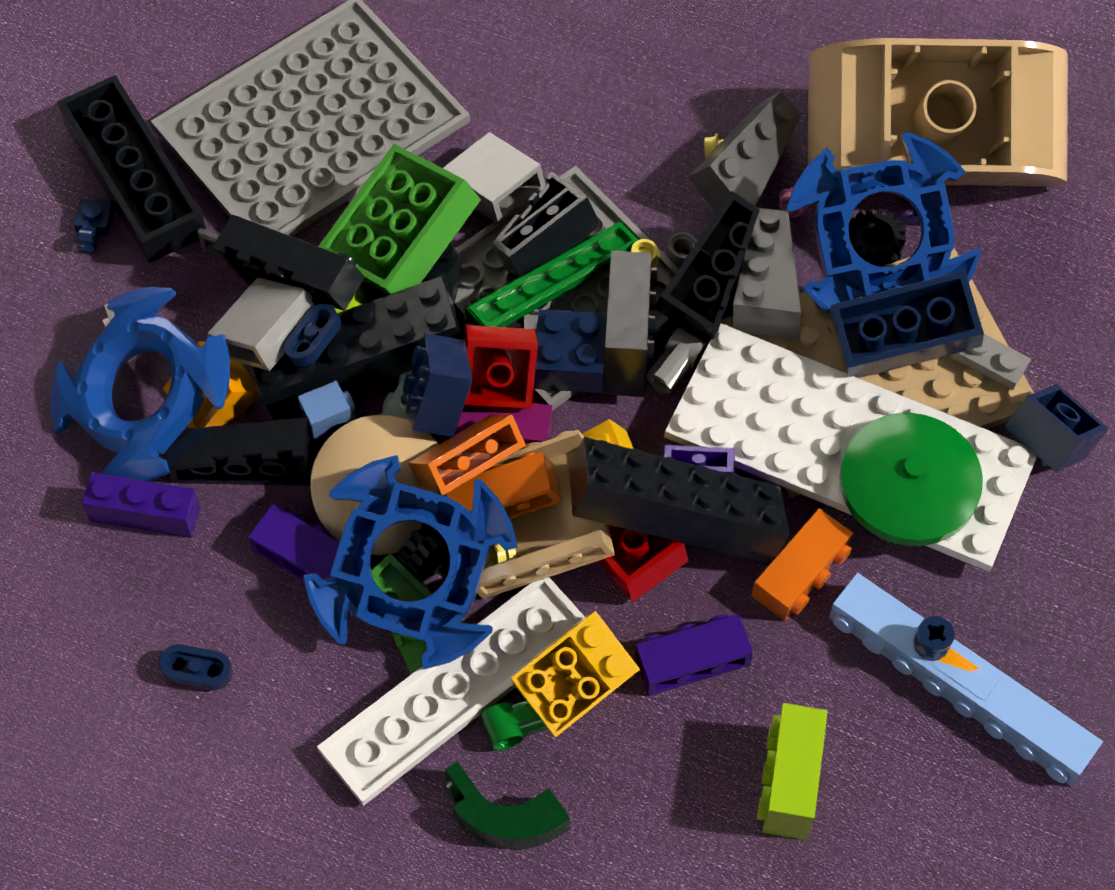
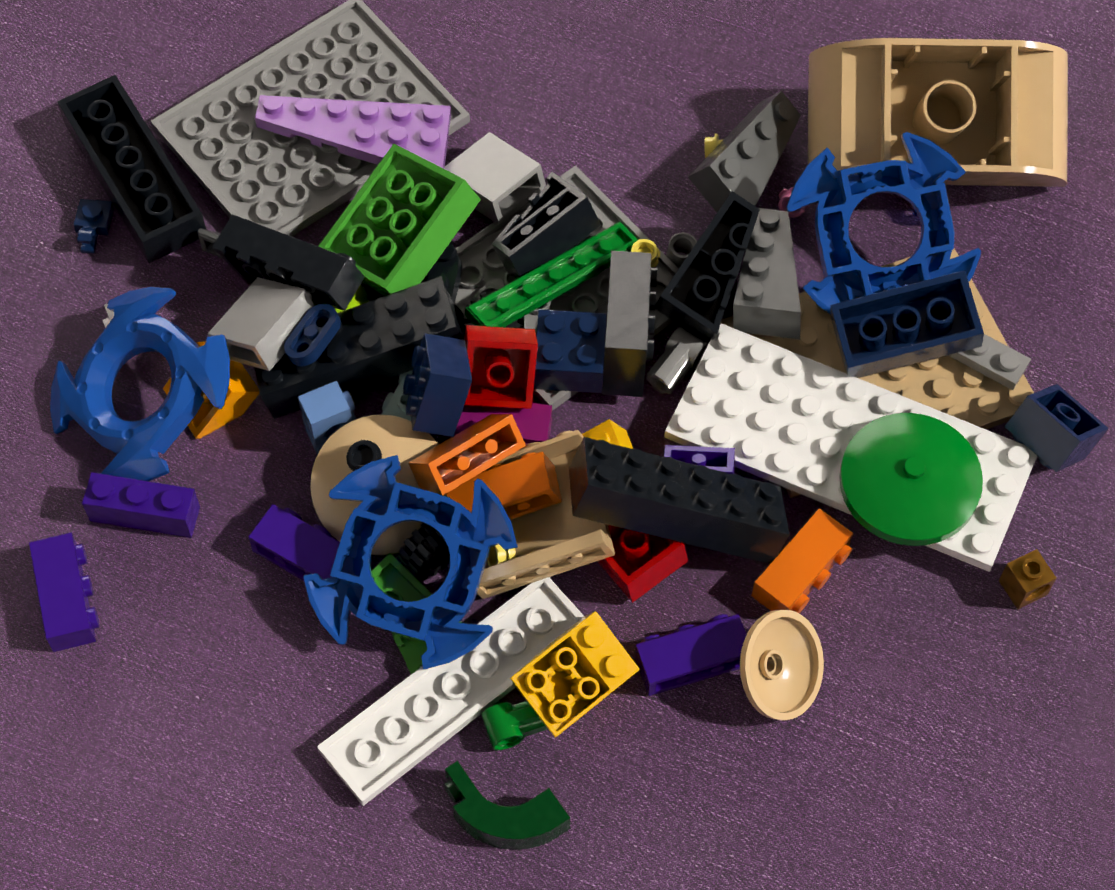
(64, 592): none -> dark purple brick
(197, 668): dark blue plate -> none
(244, 454): black wedge -> none
(360, 127): none -> medium lavender wing
(362, 453): none -> black plate
(781, 664): none -> tan dish
(792, 771): lime brick -> none
(880, 225): black tyre -> none
(930, 646): dark blue wheel -> none
(968, 682): light blue brick -> none
(1027, 579): none -> pearl gold brick

